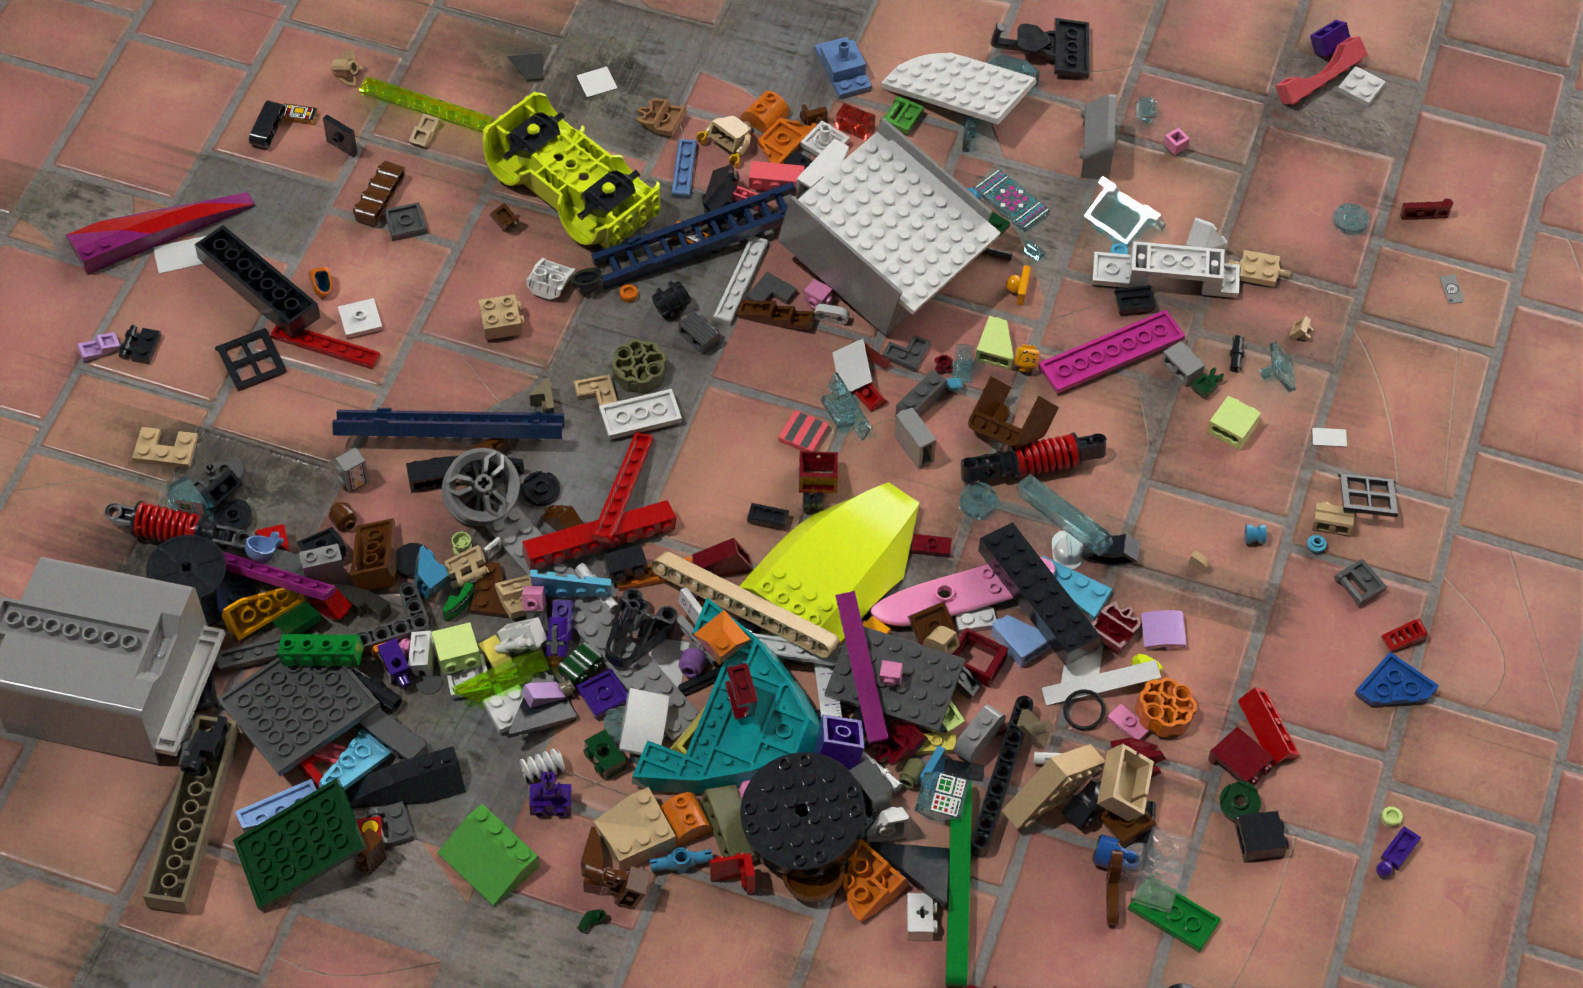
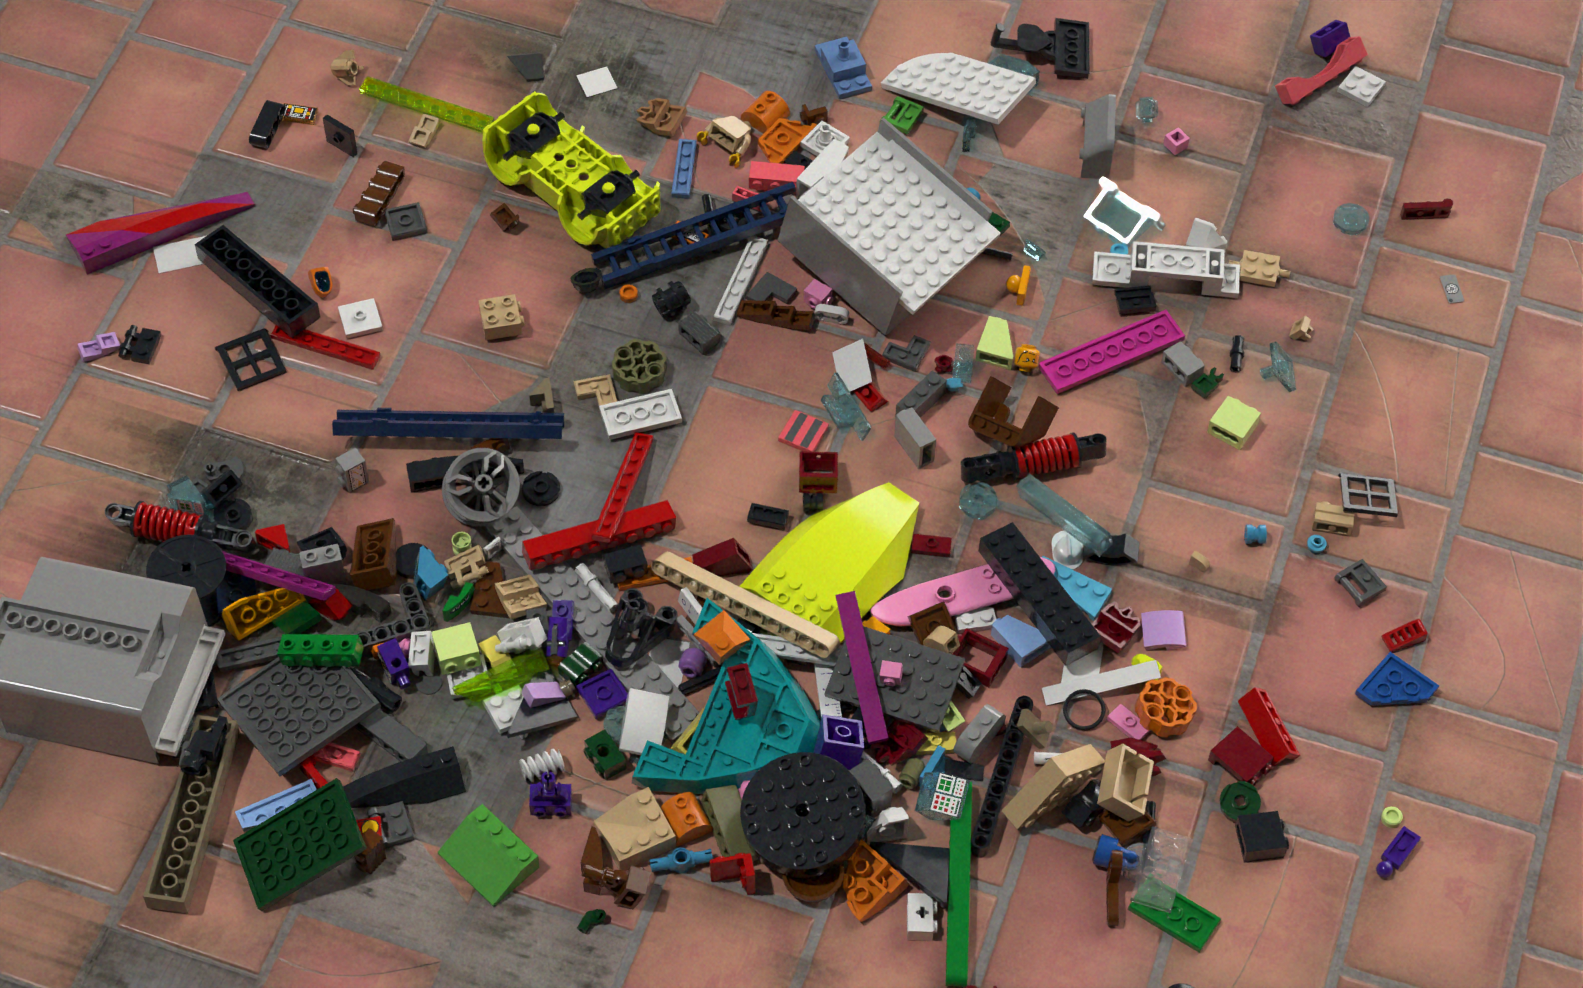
(149, 451): tan plate -> none
(261, 547): medium blue piece -> none
(343, 516): reddish brown head -> none
(358, 760): medium azure wing -> none
(533, 598): bright pink plate -> none
(548, 279): white slope -> none
(561, 517): reddish brown slope -> none
(571, 585): medium azure wing -> none
(721, 187): black slope -> none
(855, 121): clear red brick -> none
(1012, 200): clear light blue tile -> none
(1329, 437): white sticker -> none

